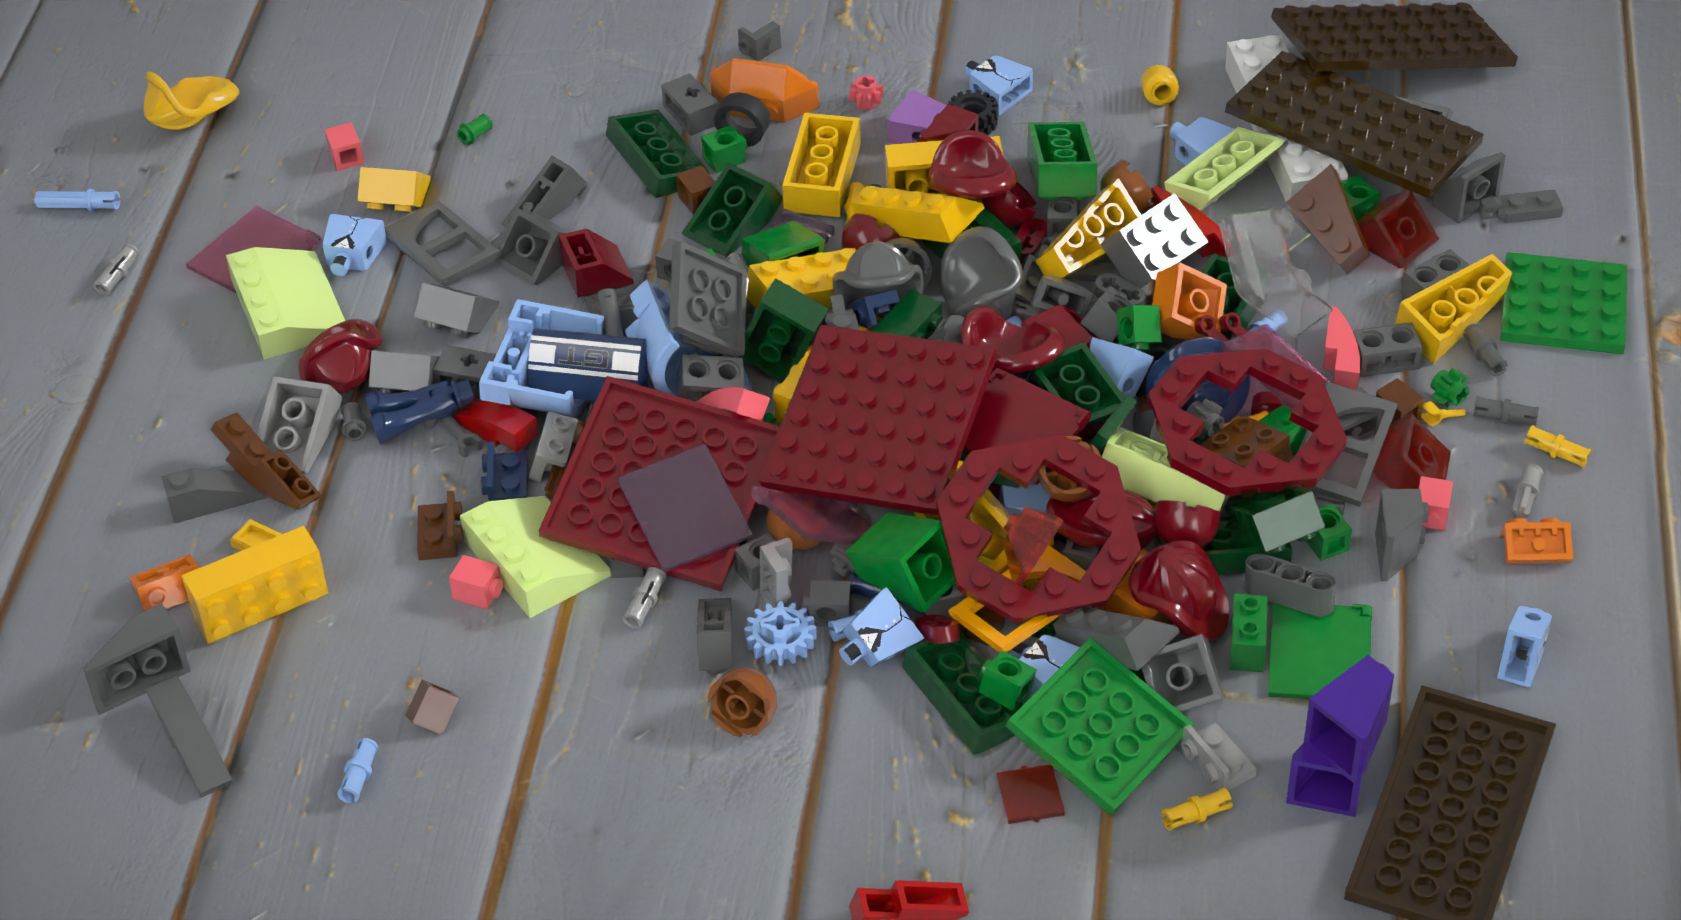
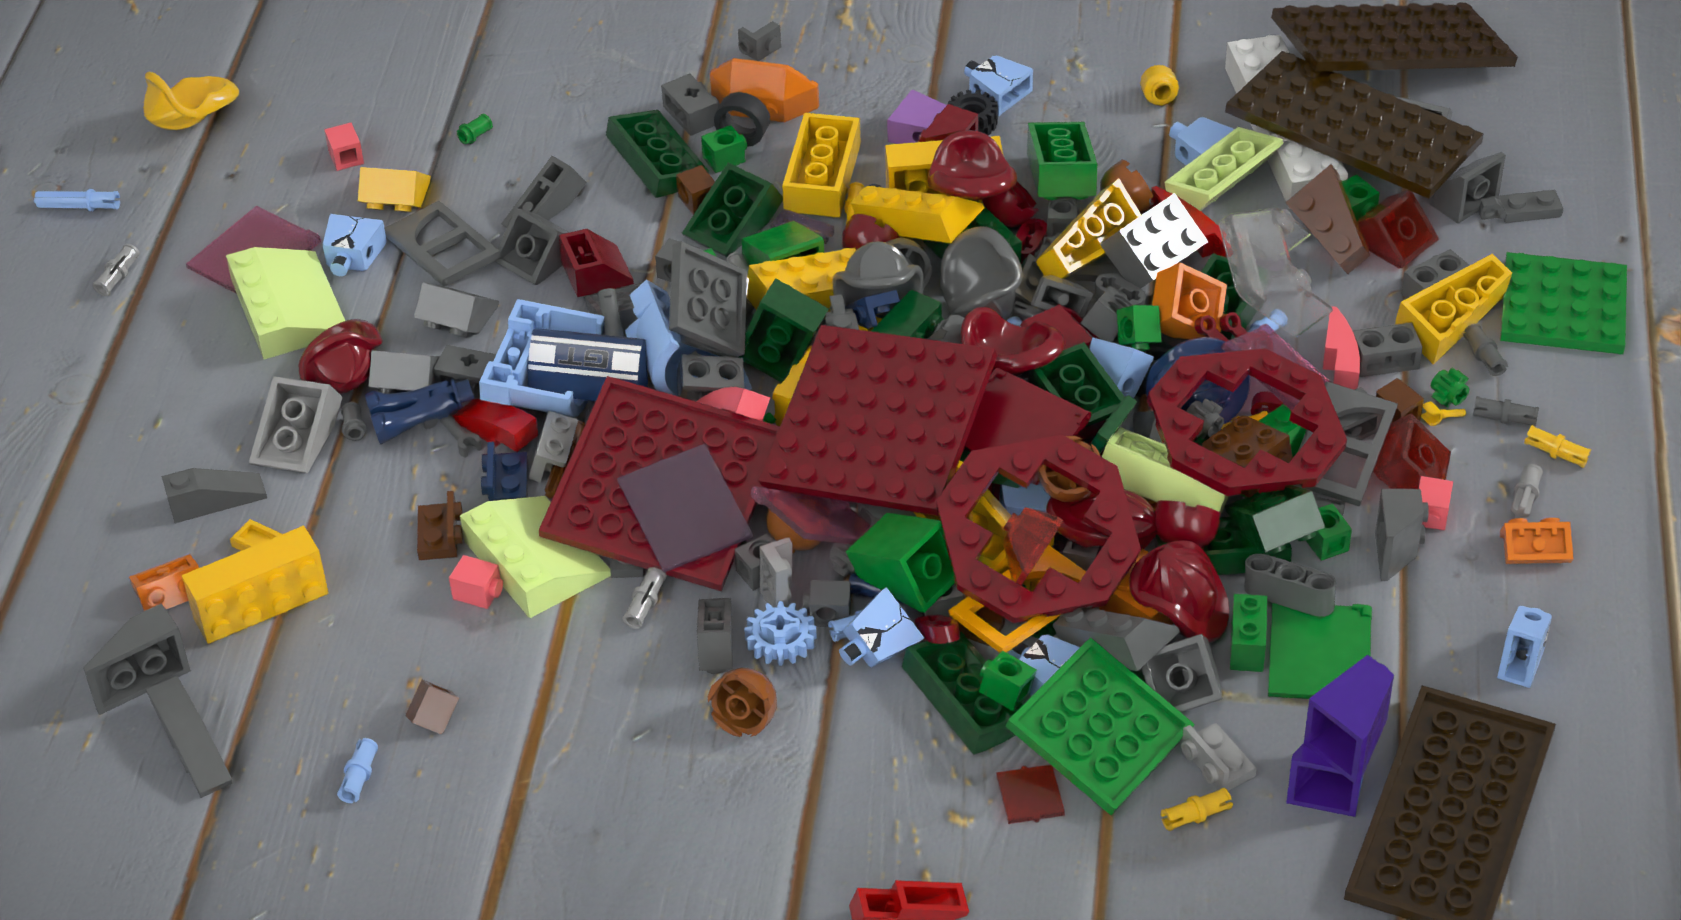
(257, 464): reddish brown slope -> none
(866, 93): coral gear -> none

